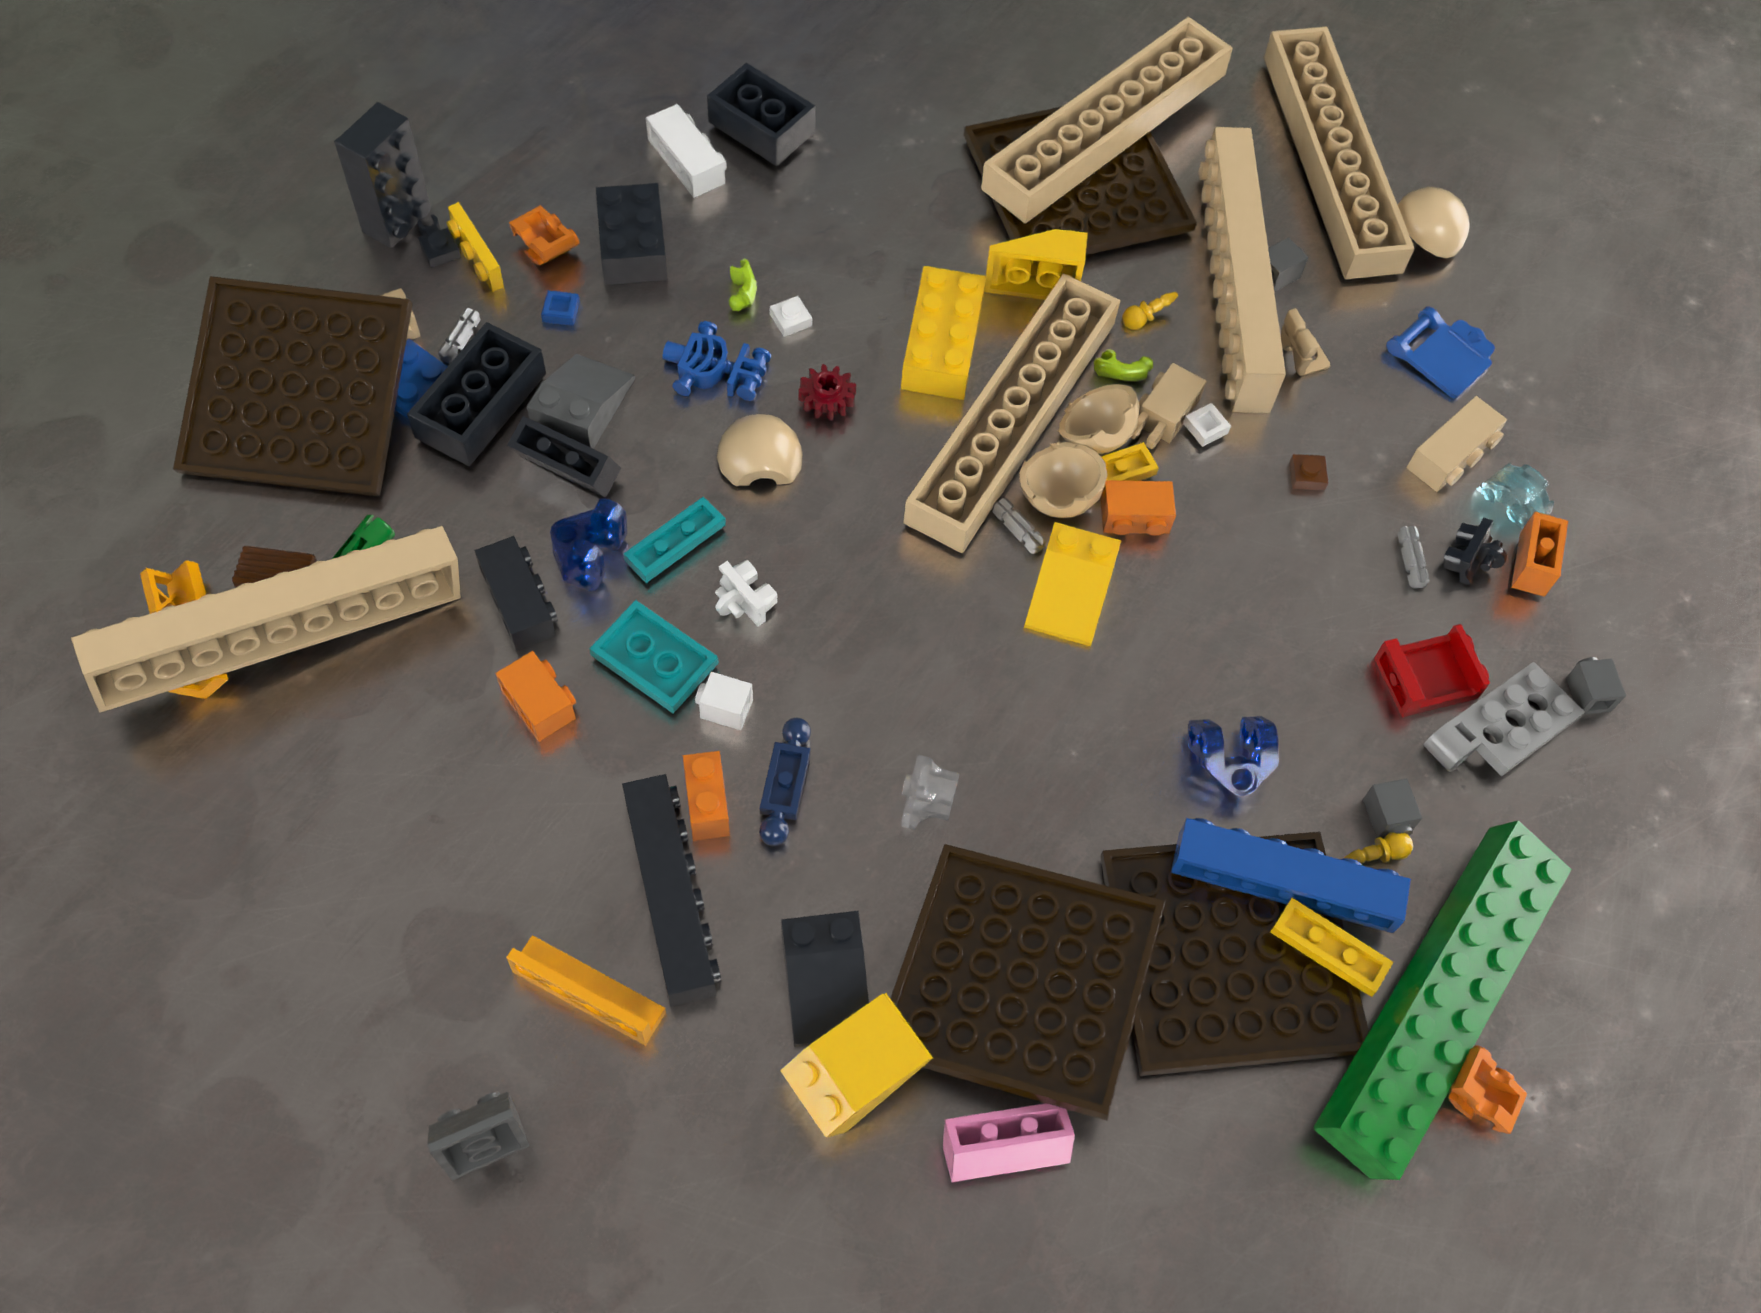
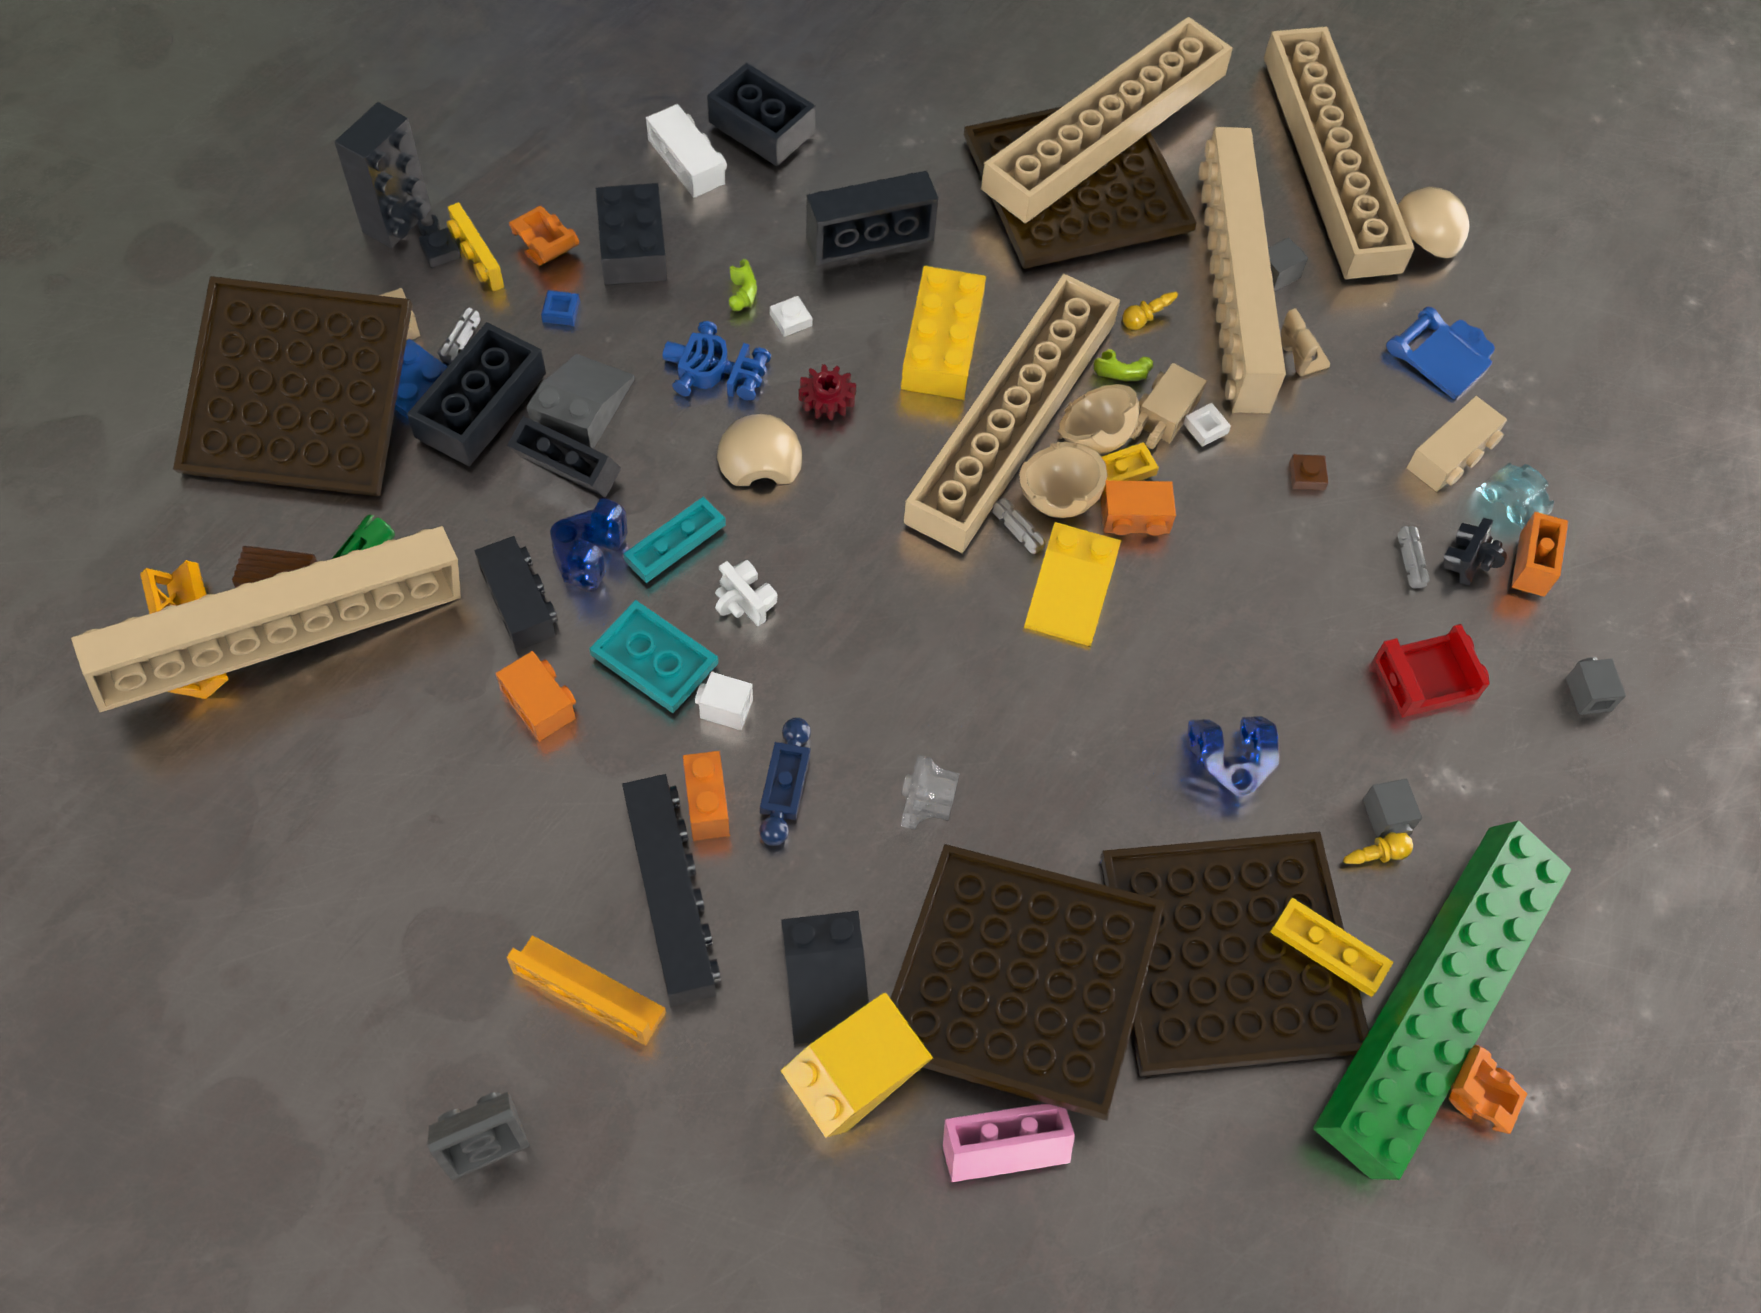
(871, 217): none -> black brick
(1035, 263): yellow slope -> none
(1285, 872): blue brick -> none
(1464, 733): light grey hinge -> none

